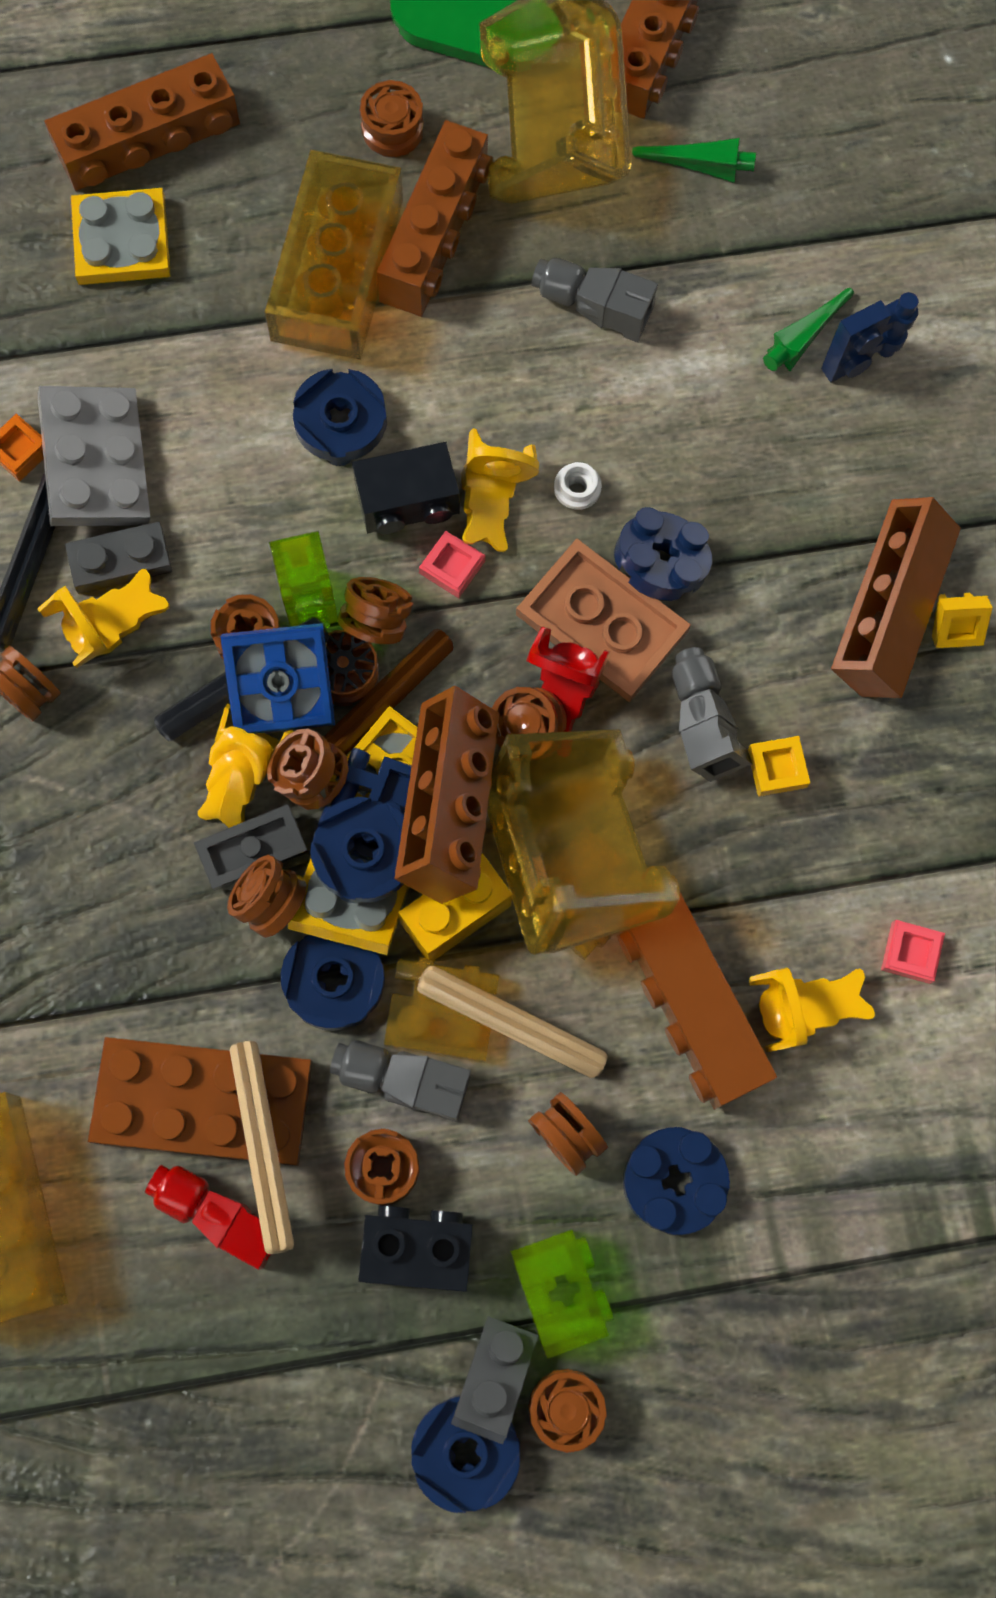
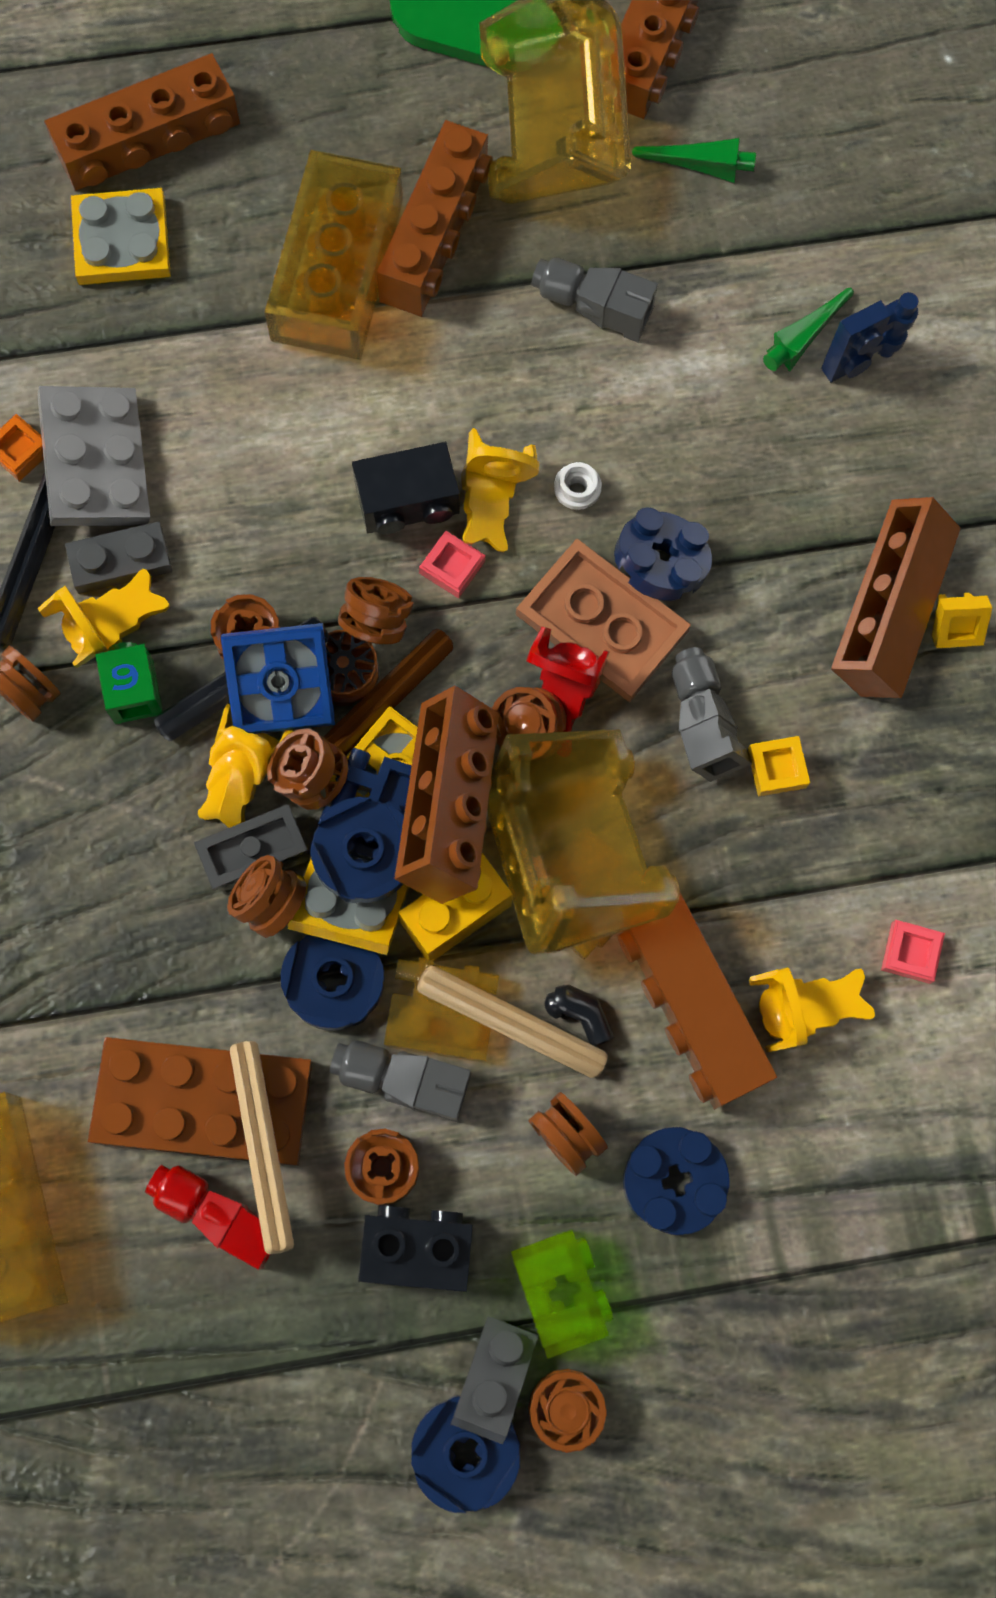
(129, 682): none -> green brick
(304, 579): clear neon green brick -> none
(339, 441): dark blue plate -> none
(392, 120): dark orange wheel -> none
(582, 1007): none -> black arm

